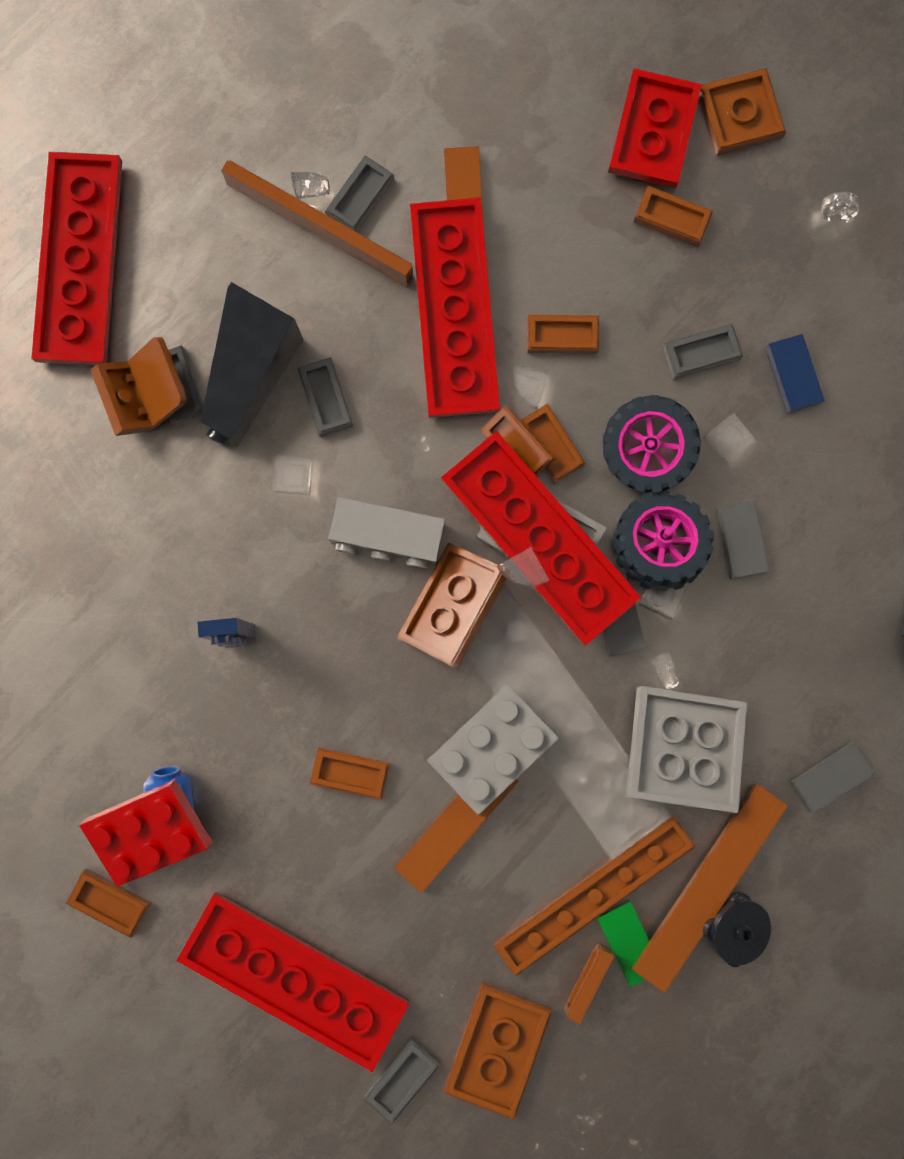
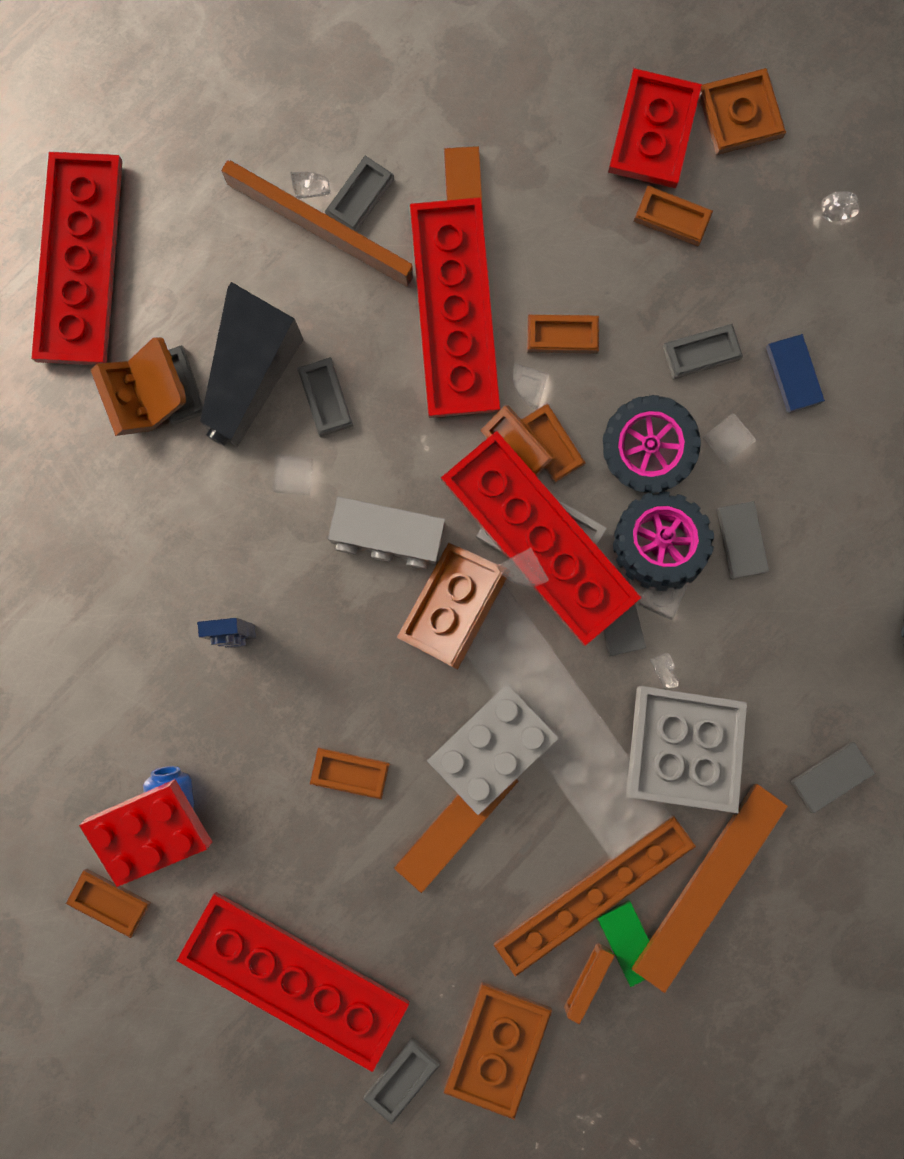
(739, 930): black piece -> none

